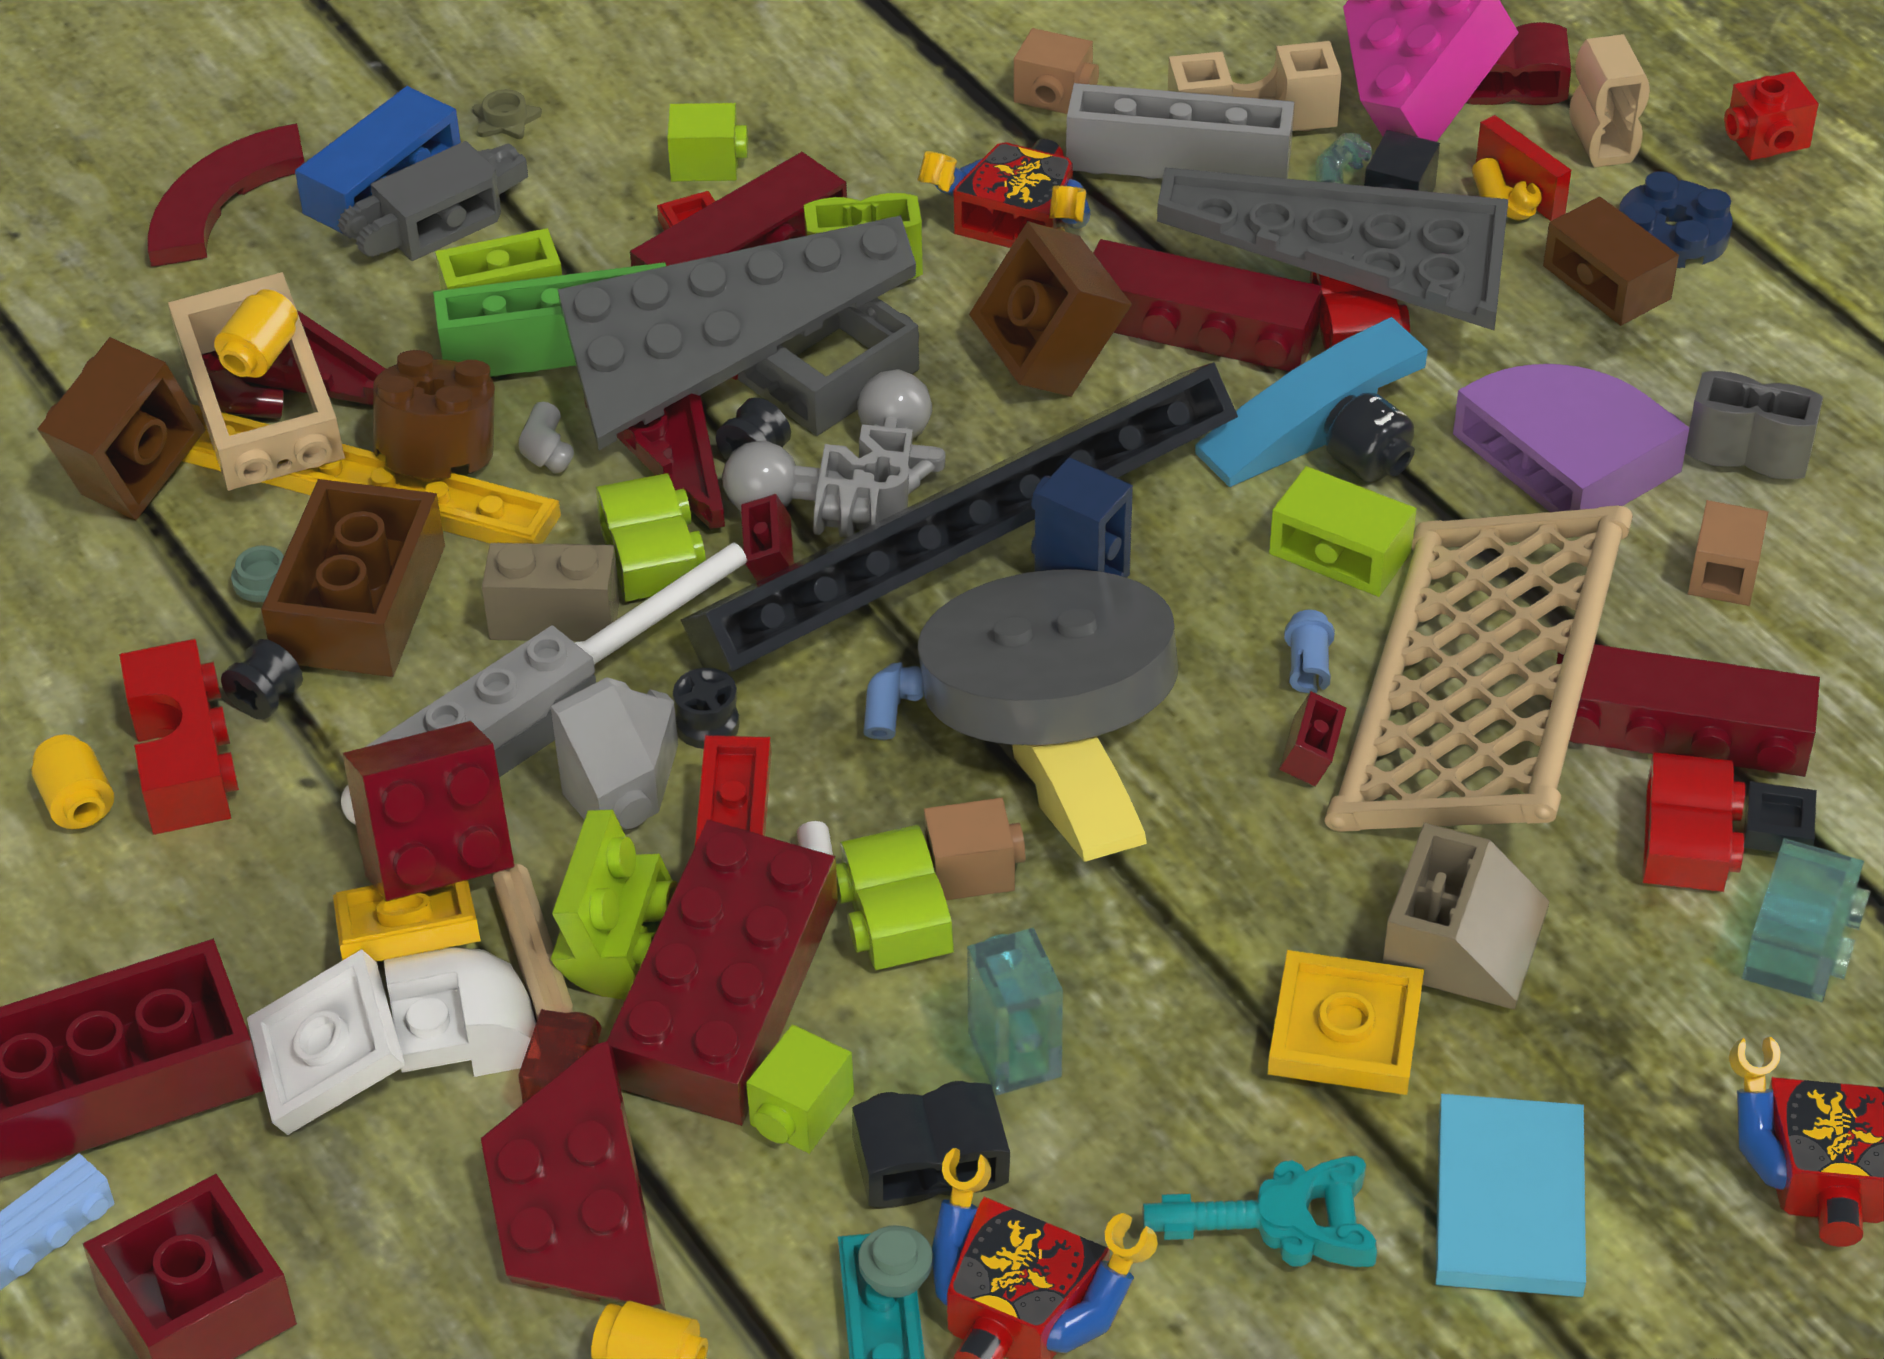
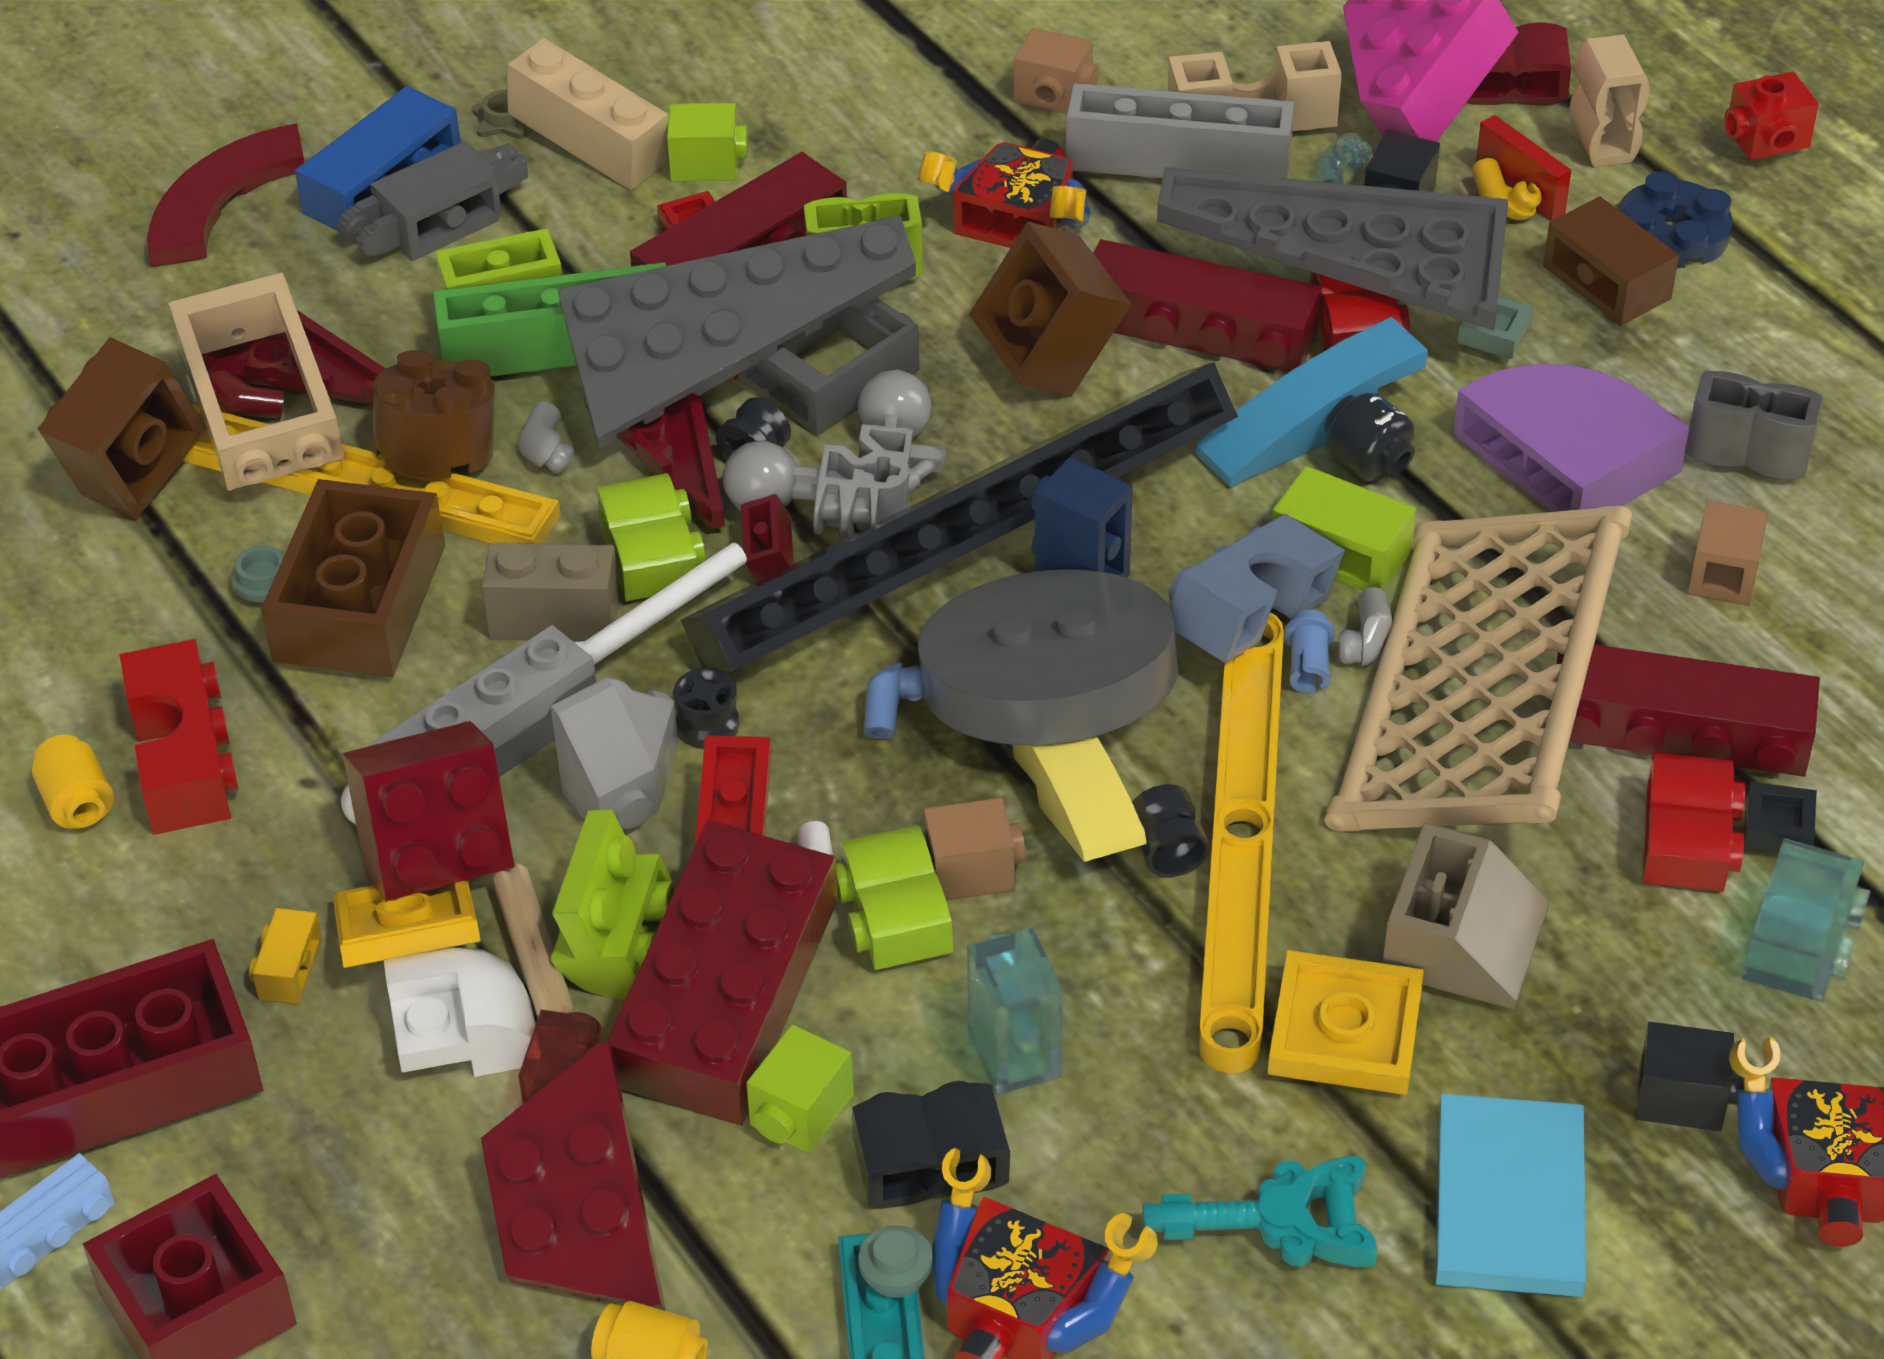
(256, 333): yellow brick -> none
(261, 679): black wheel -> none
(286, 956): none -> yellow piece
(325, 1042): white plate -> none
(587, 113): none -> tan brick
(1172, 835): none -> black wheel
(1230, 594): none -> sand blue arch
(1242, 866): none -> yellow beam
(1313, 738): dark red piece -> none
(1375, 624): none -> light grey arm
(1510, 328): none -> sand green plate
(1686, 1076): none -> black brick

